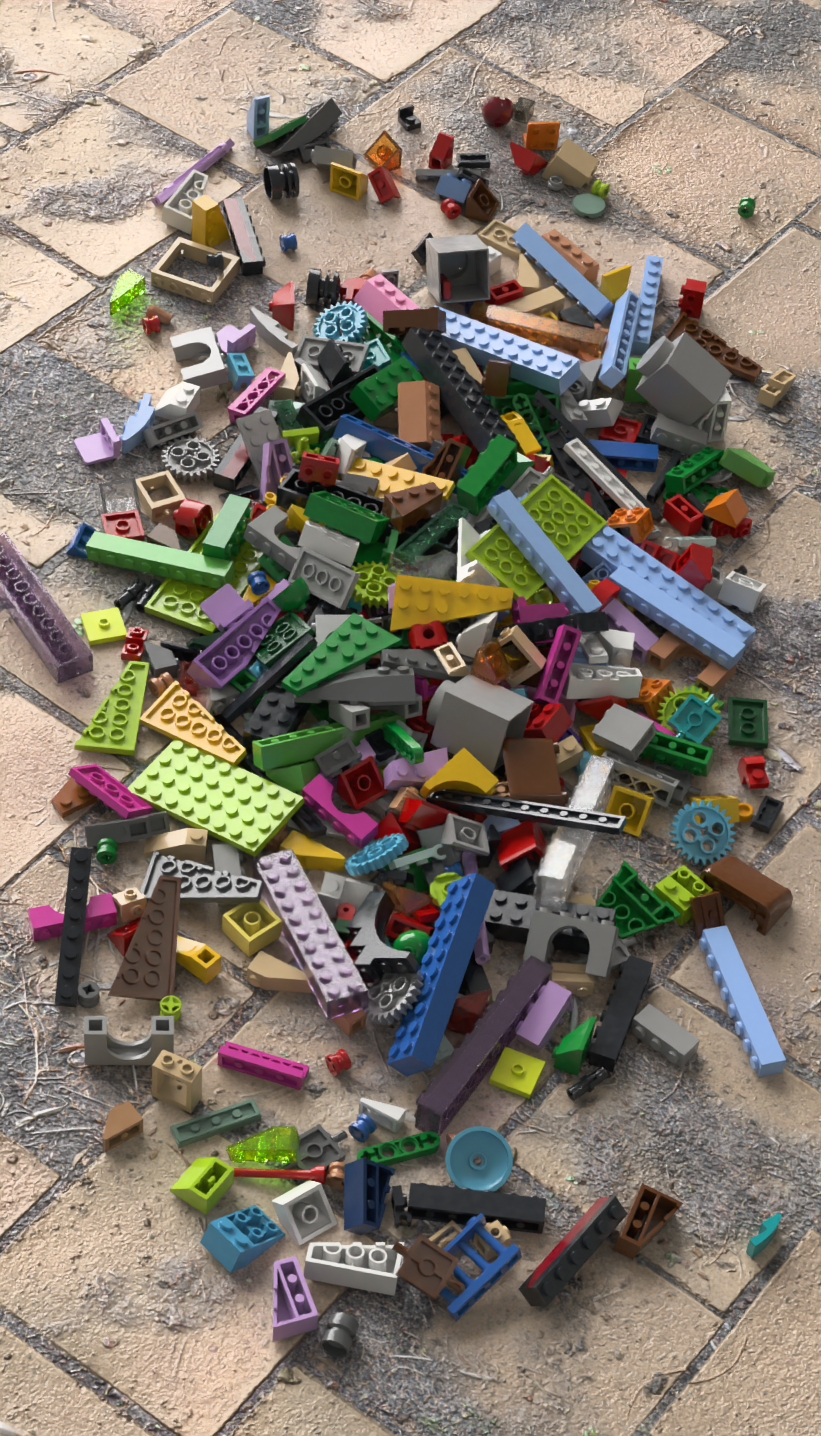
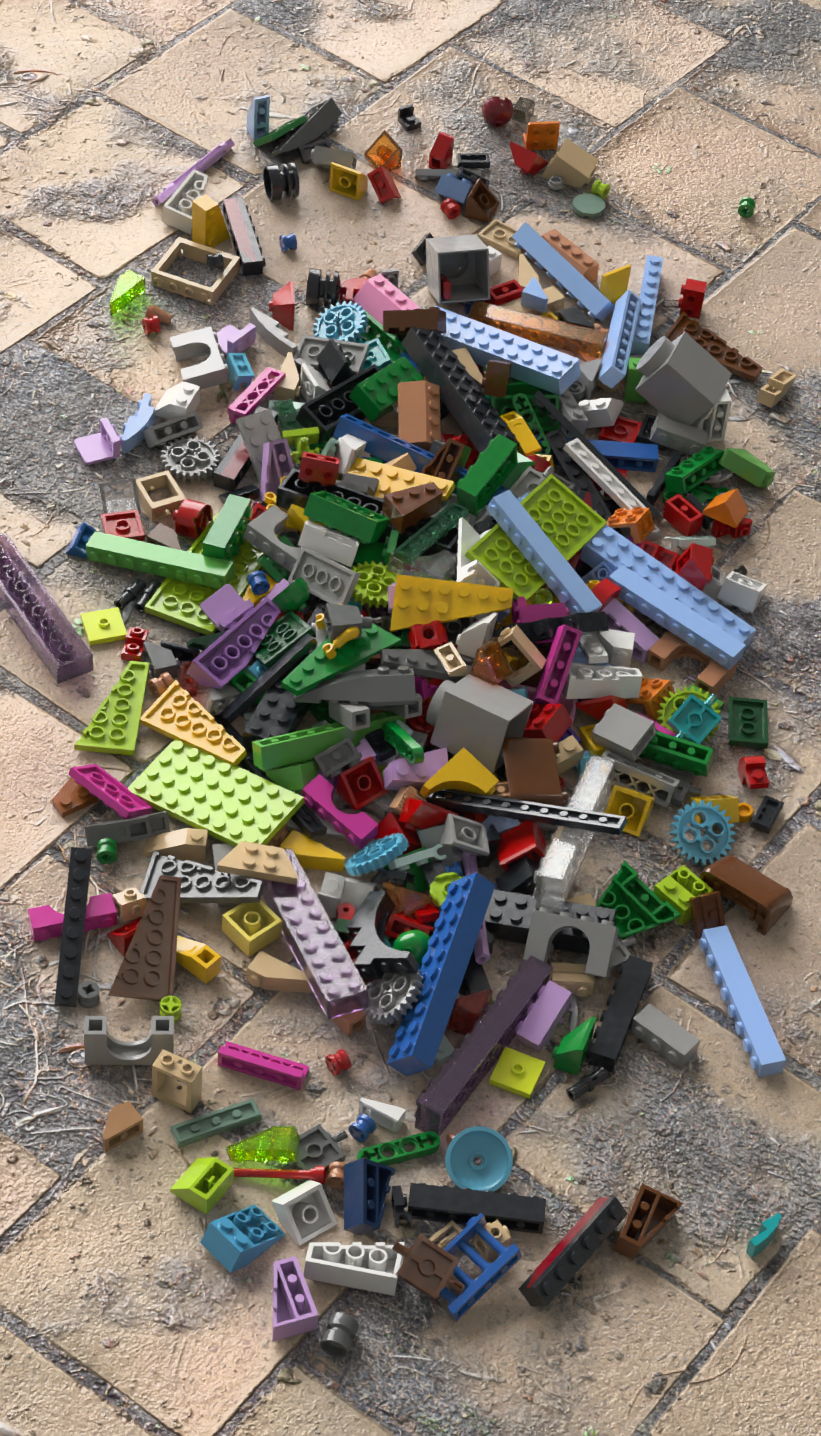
(259, 862): none -> tan wing
(342, 625): none -> dark grey torso
(534, 296): none -> light blue slope

